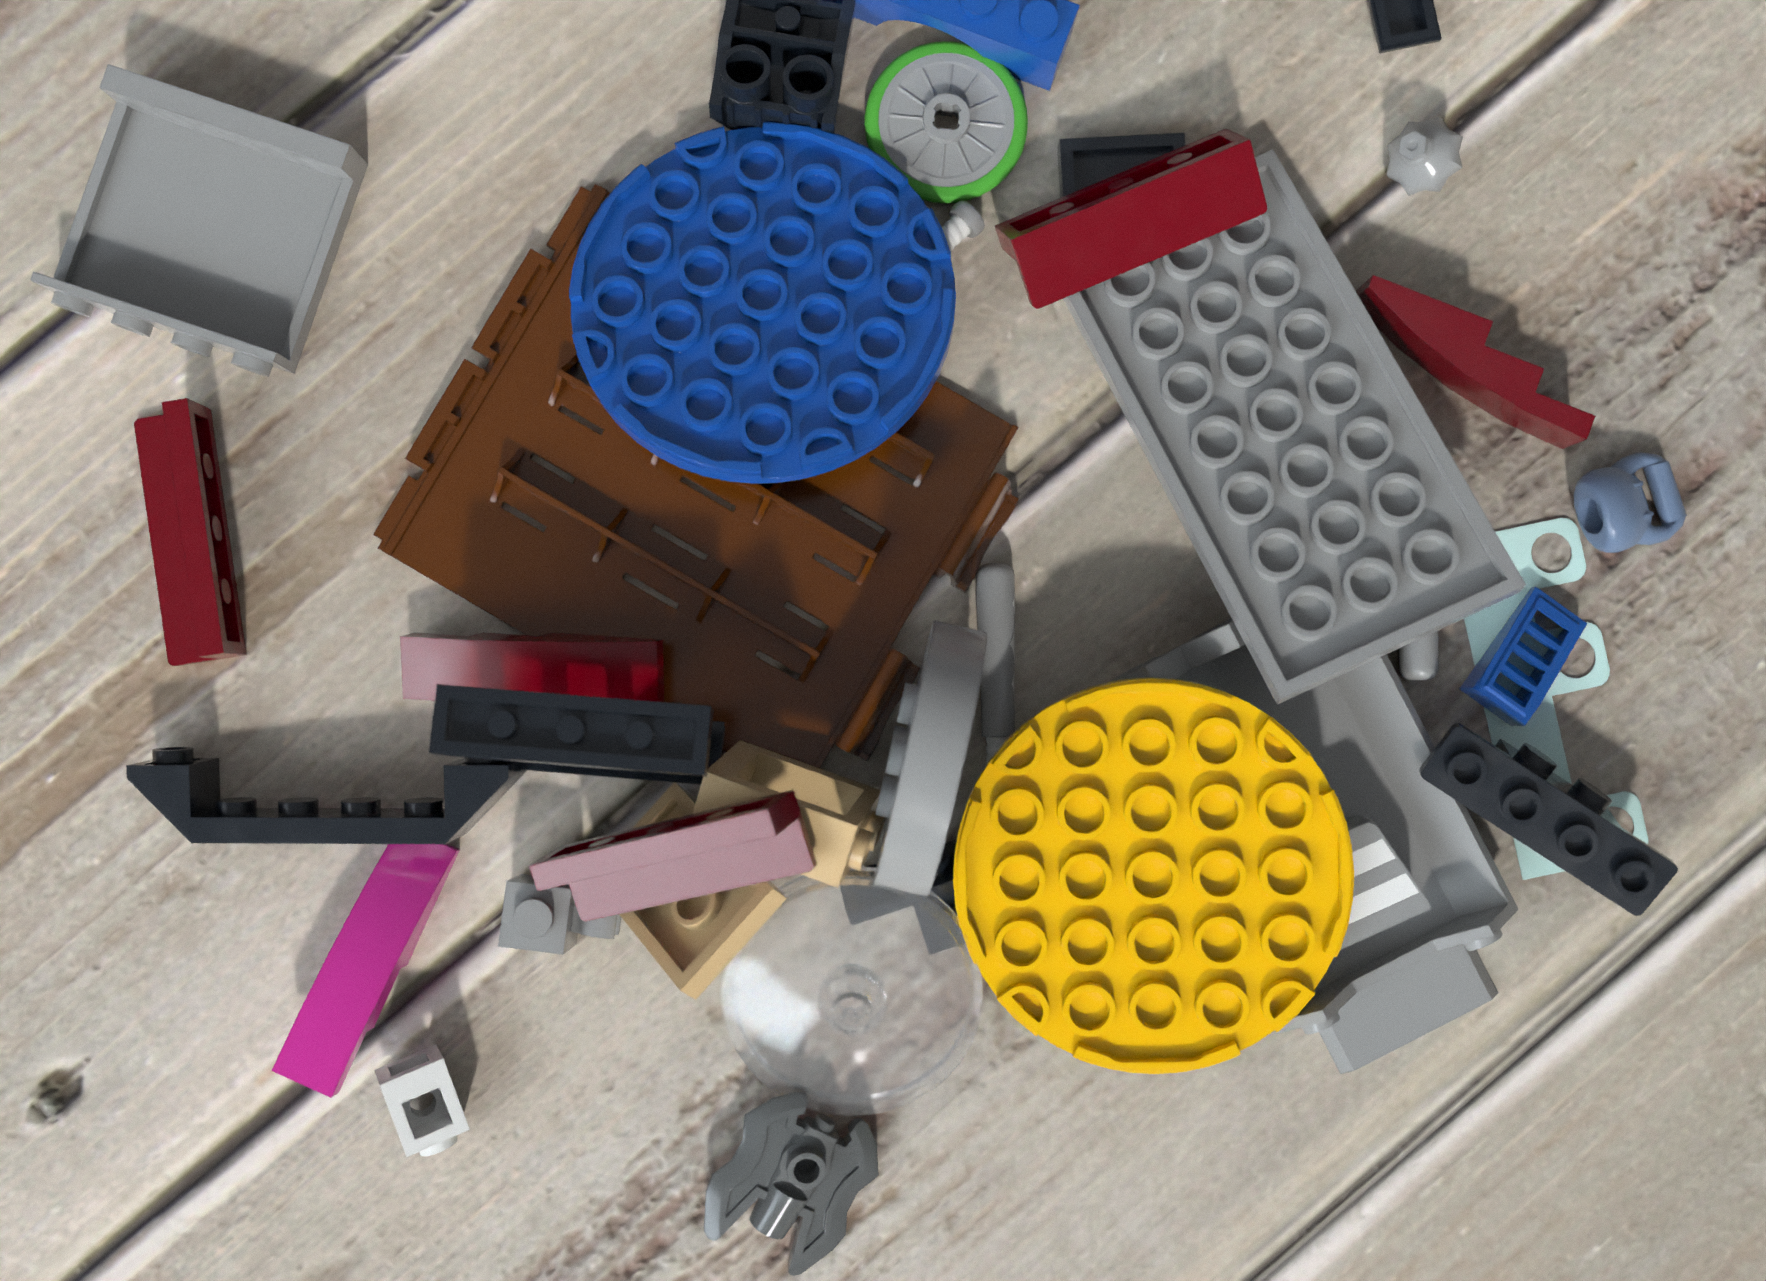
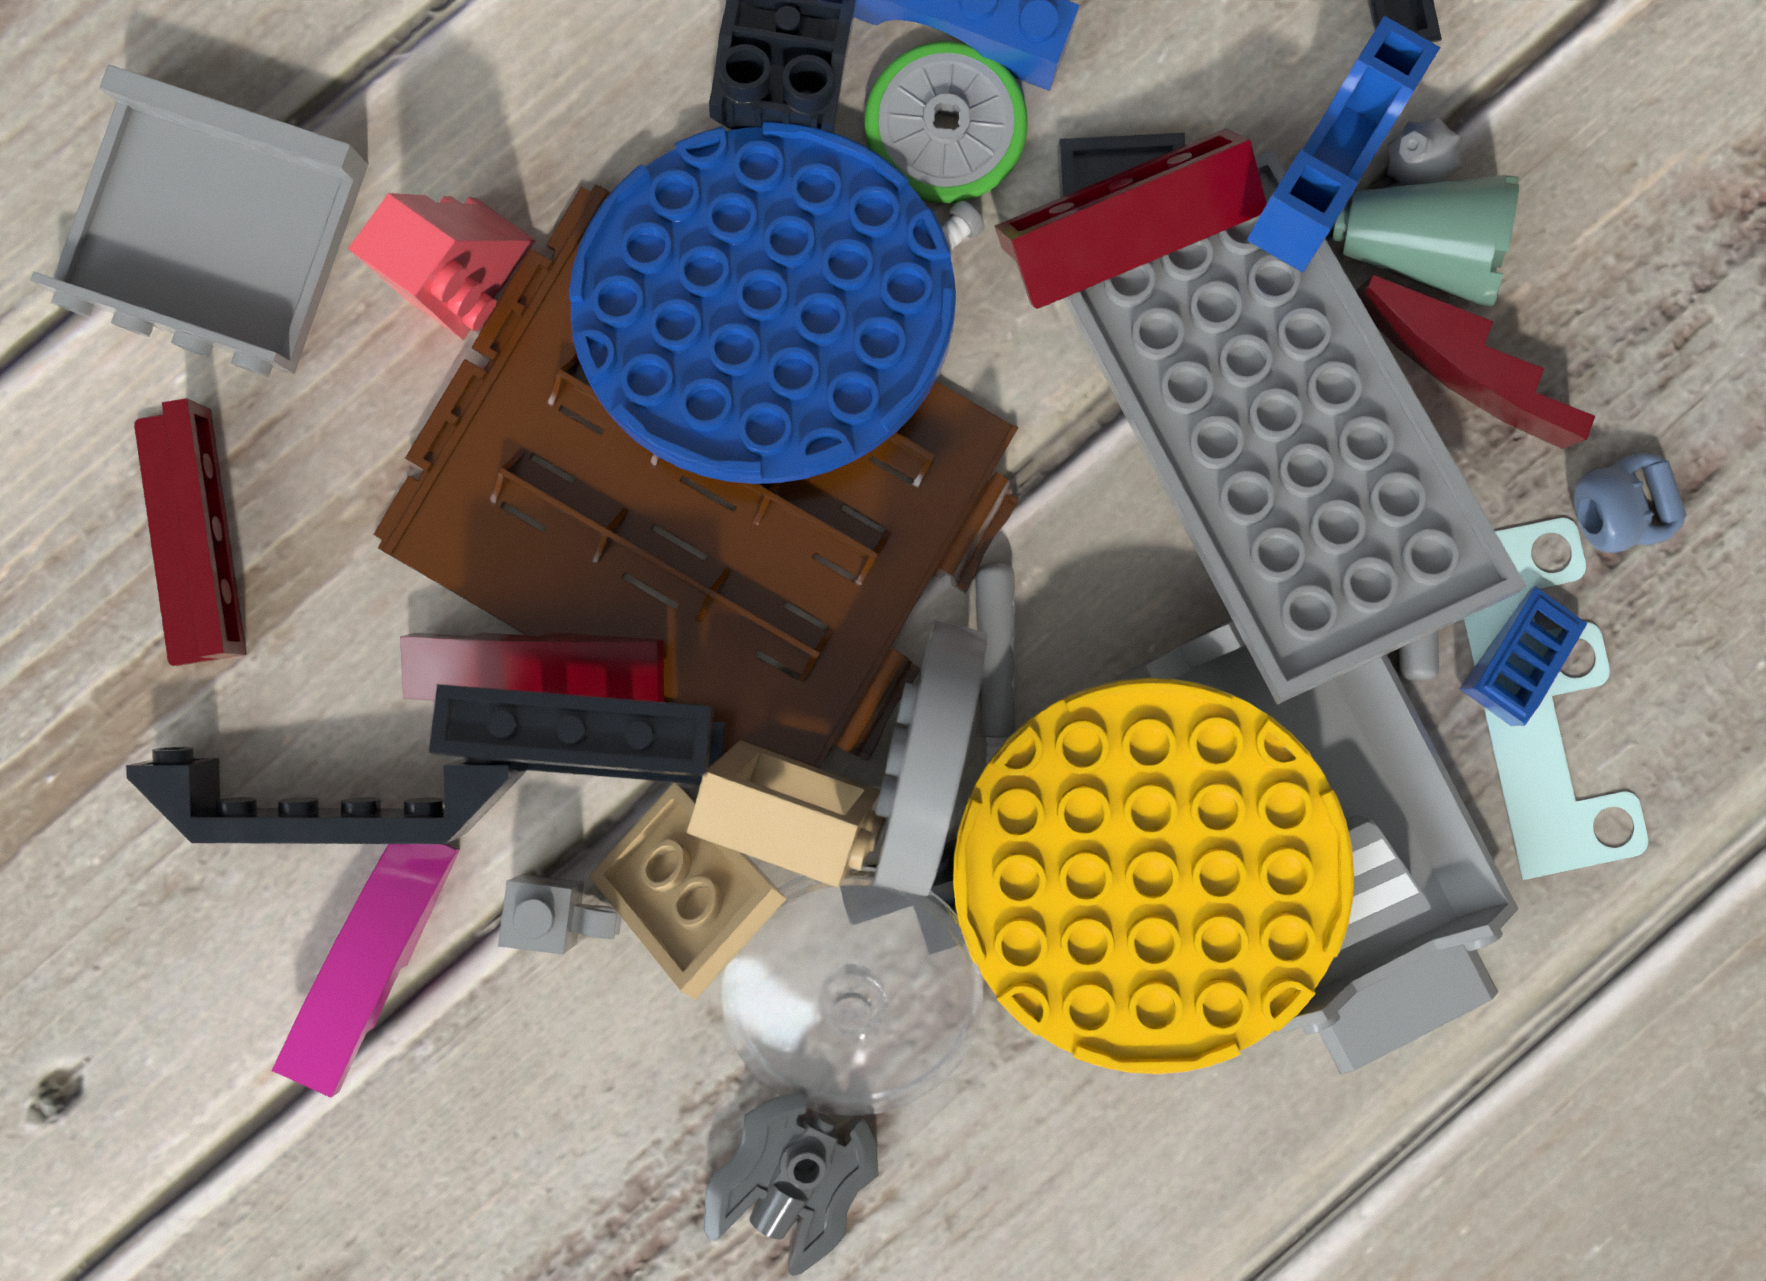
(428, 1129): white brick -> none
(442, 255): none -> coral wedge
(681, 857): panel -> none
(1343, 144): none -> blue arch
(1435, 232): none -> sand green cone
(1549, 815): black bracket -> none

